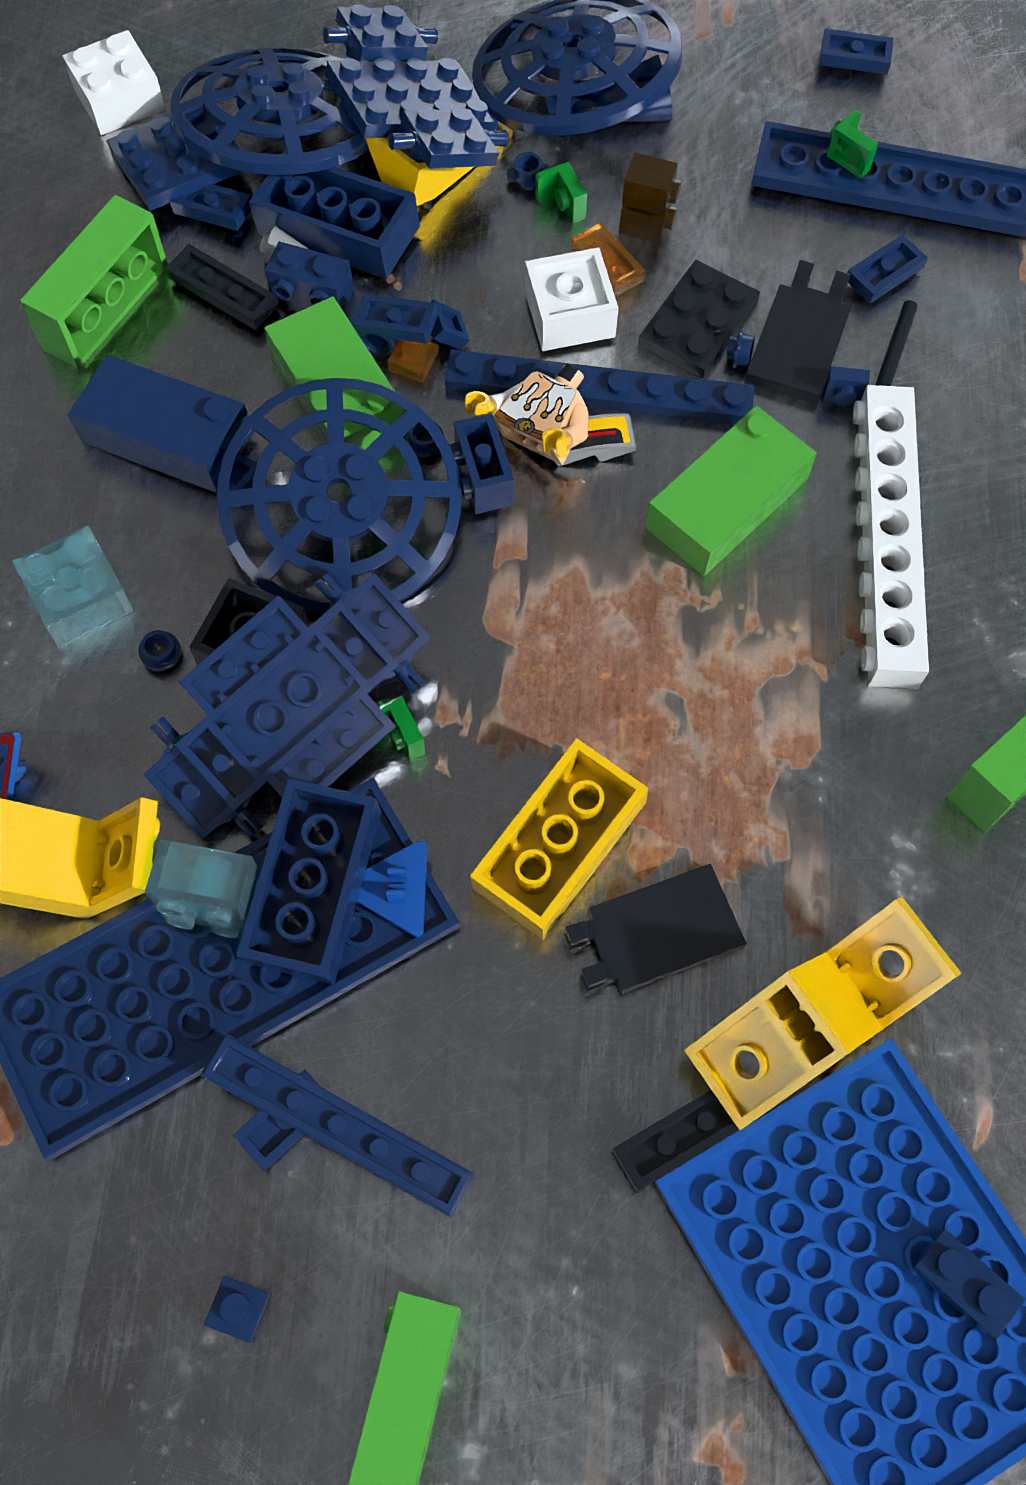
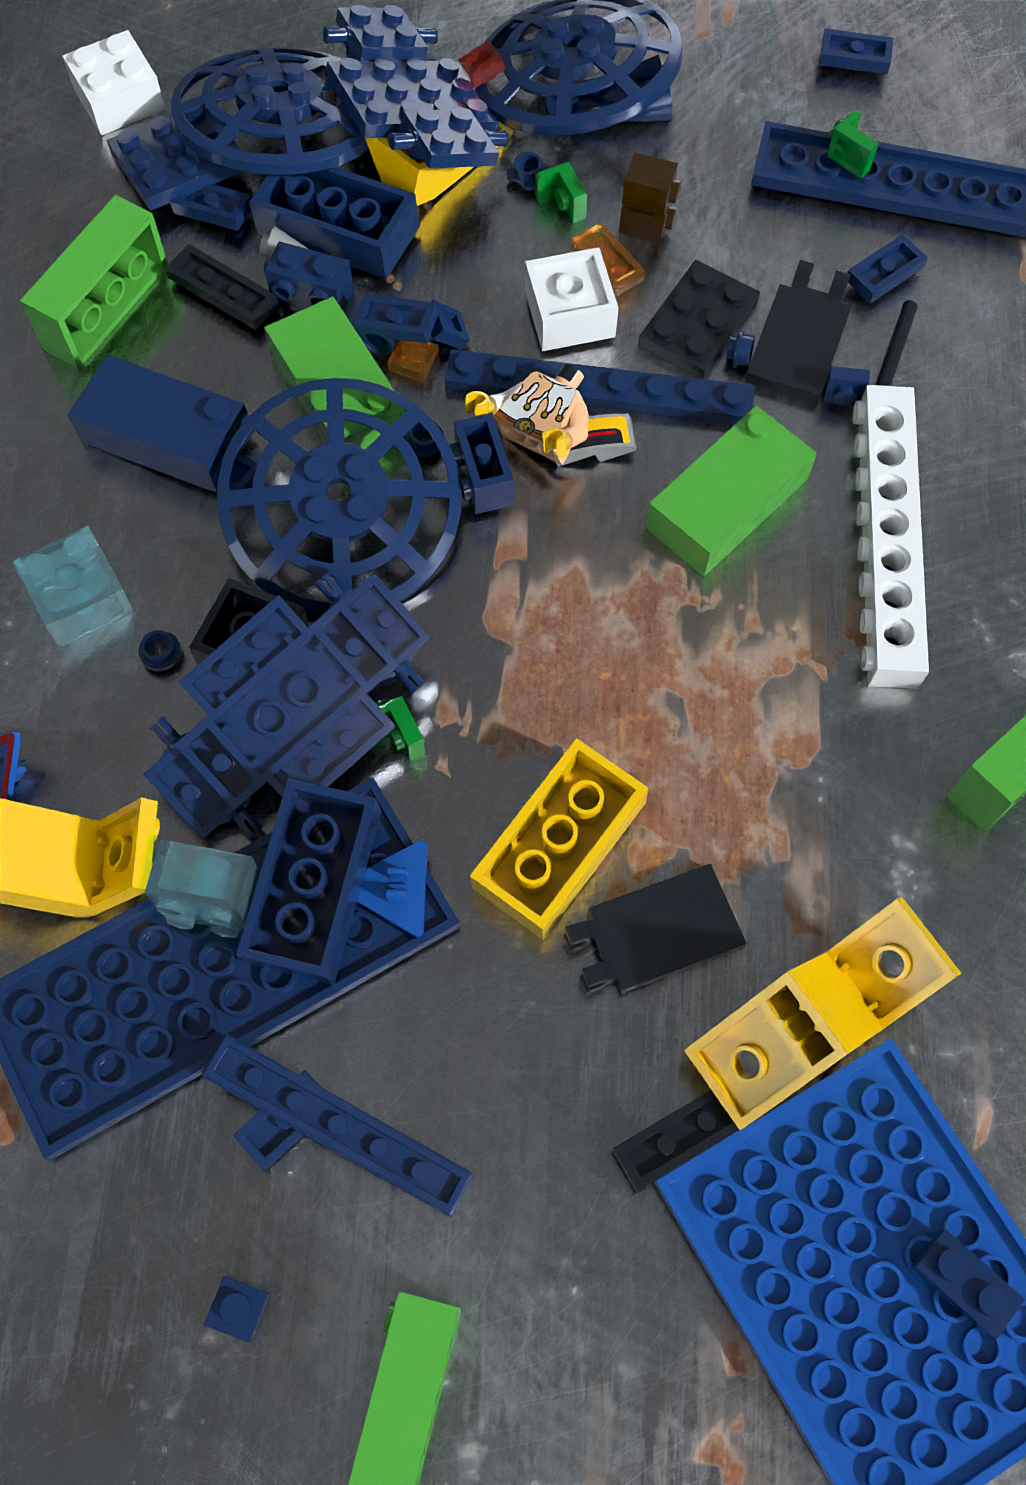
(482, 64): none -> clear red plate

